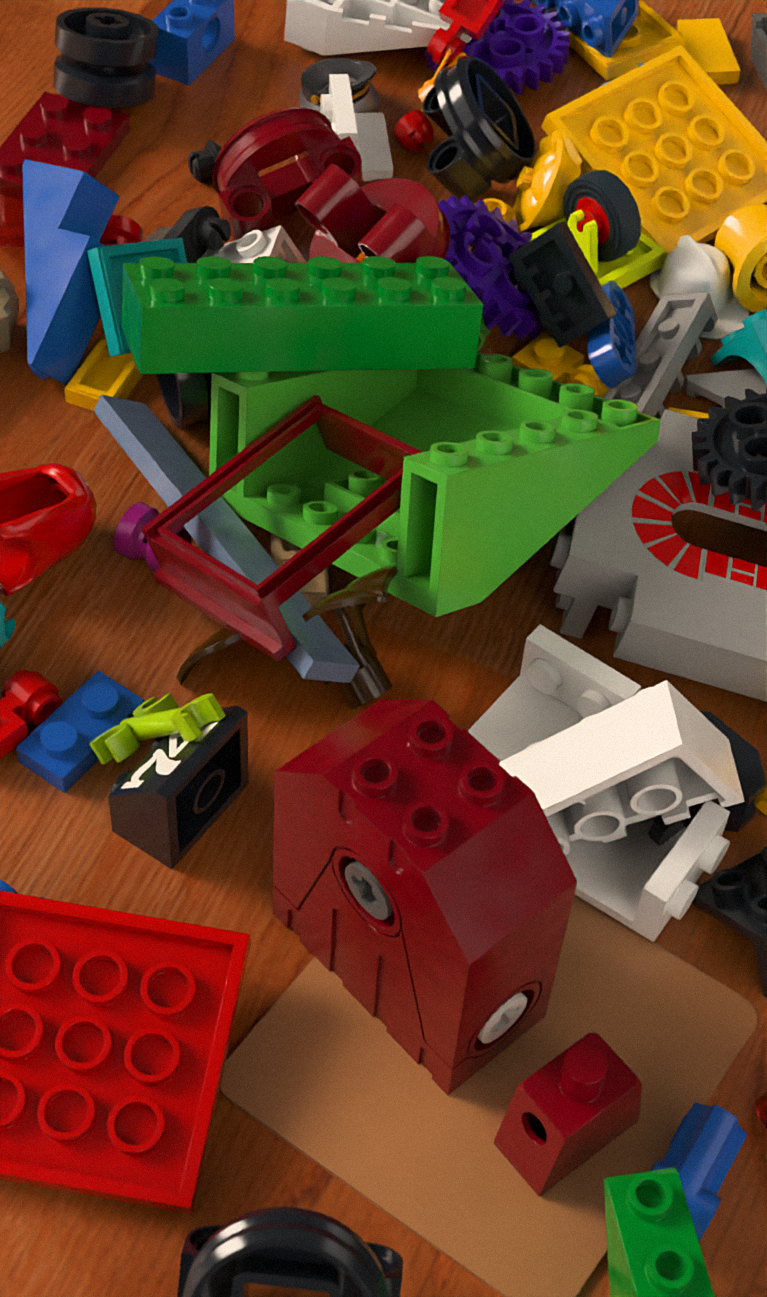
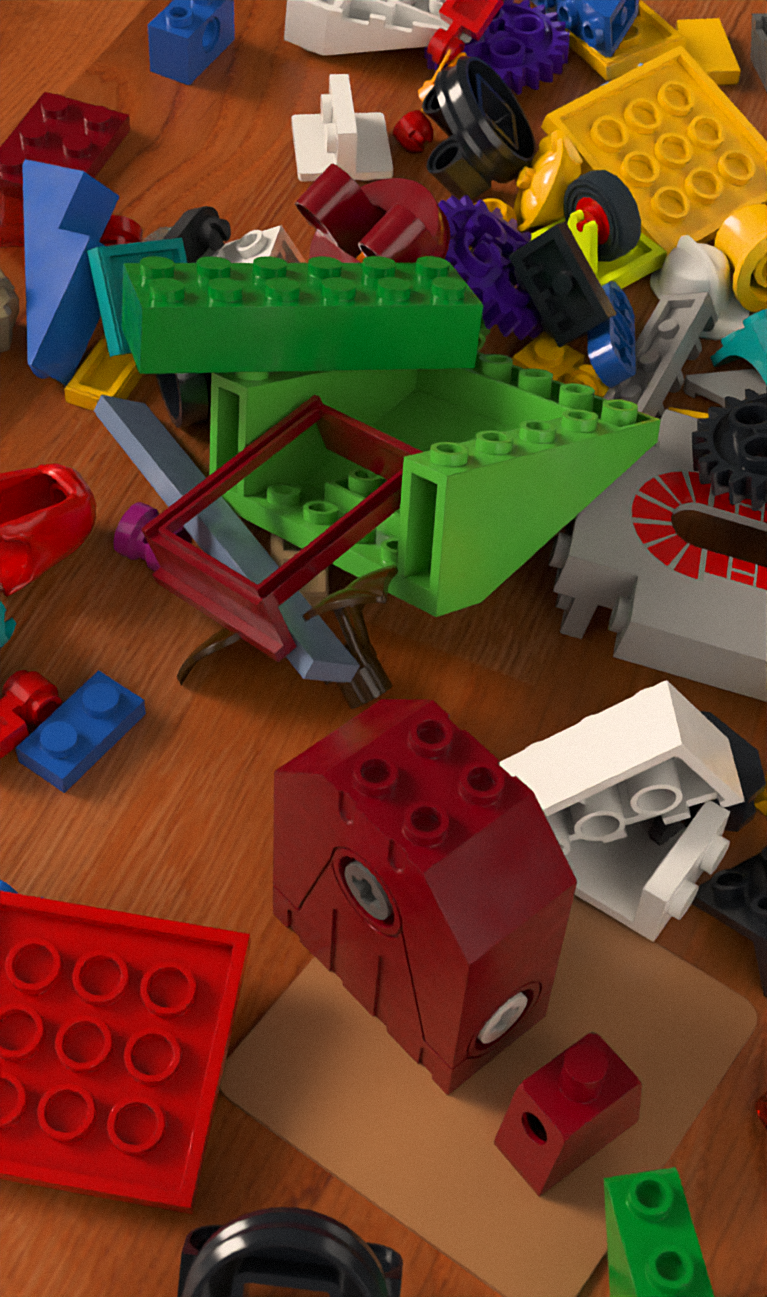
(105, 57): black wheel -> none
(156, 720): lime bar -> none
(182, 788): black slope -> none
(203, 161): black piece -> none
(256, 201): dark red piece -> none
(316, 82): flat silver piece -> none
(553, 693): white bracket -> none
(703, 1155): blue piece -> none

